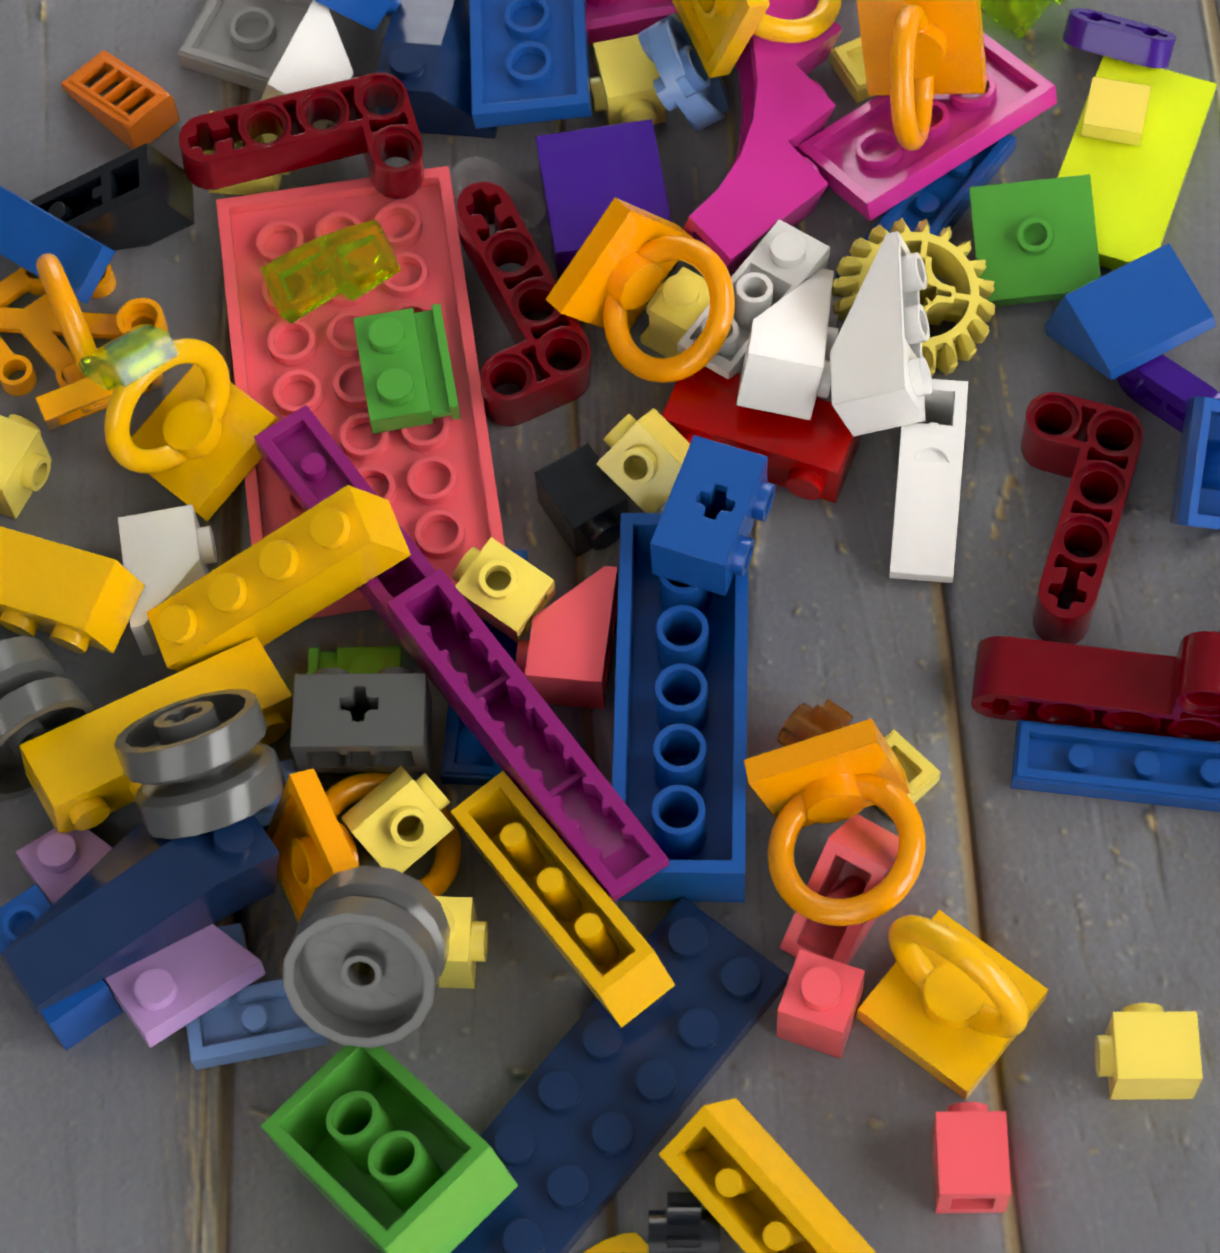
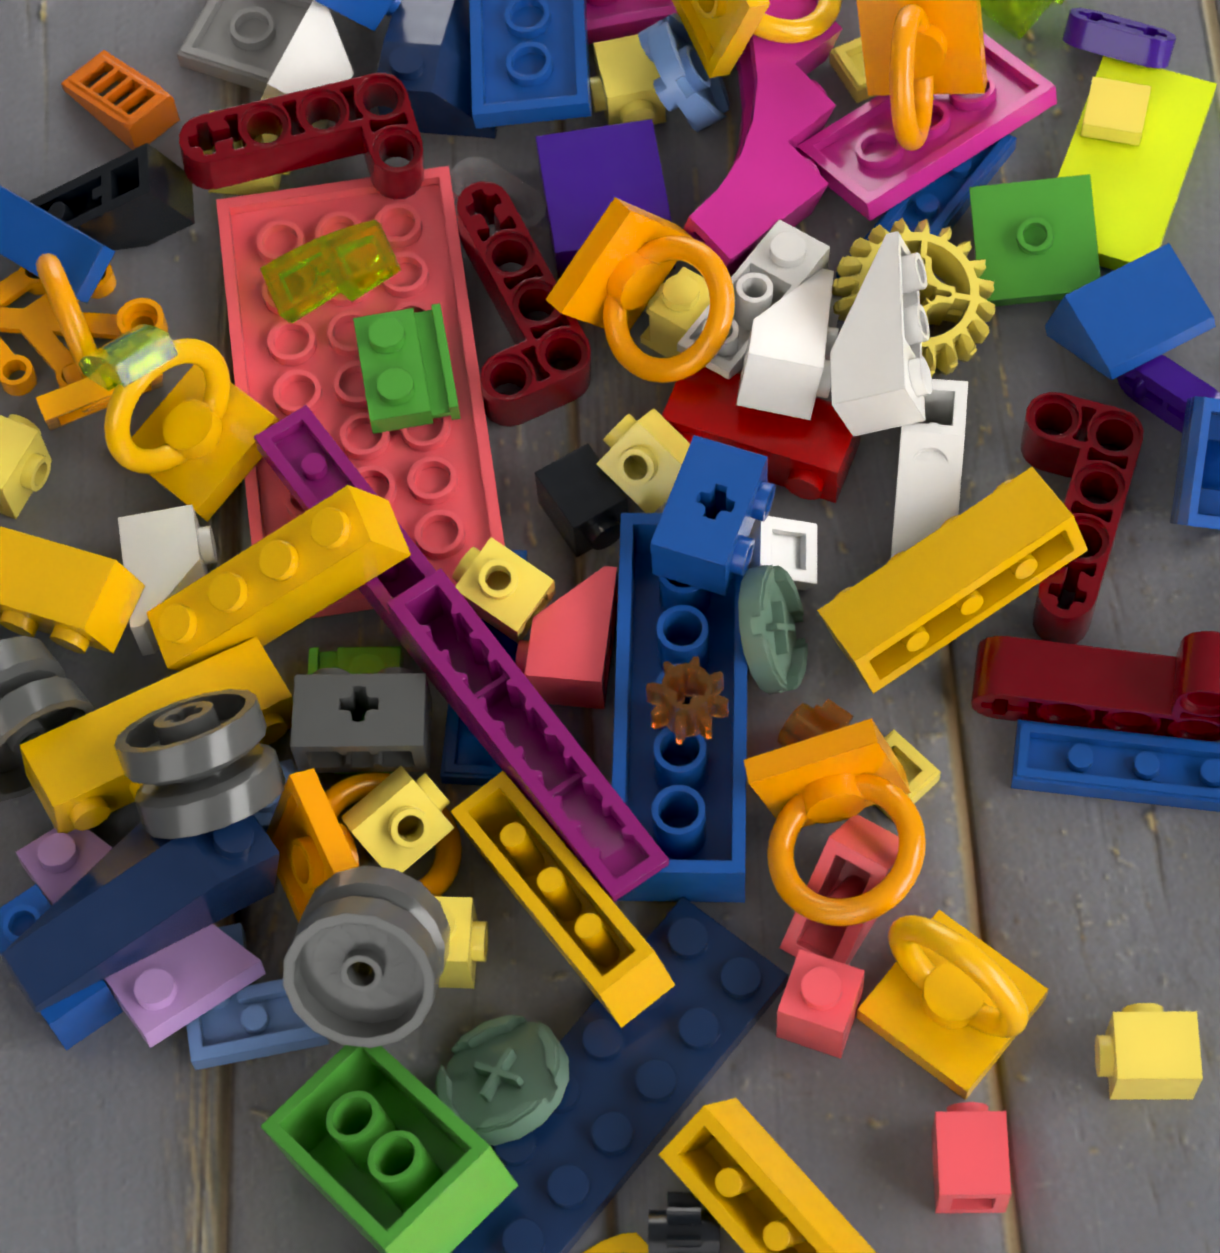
(504, 1078): none -> sand green tile
(693, 682): none -> clear orange gear
(767, 620): none -> sand green tile
(789, 545): none -> white plate
(953, 579): none -> yellow brick

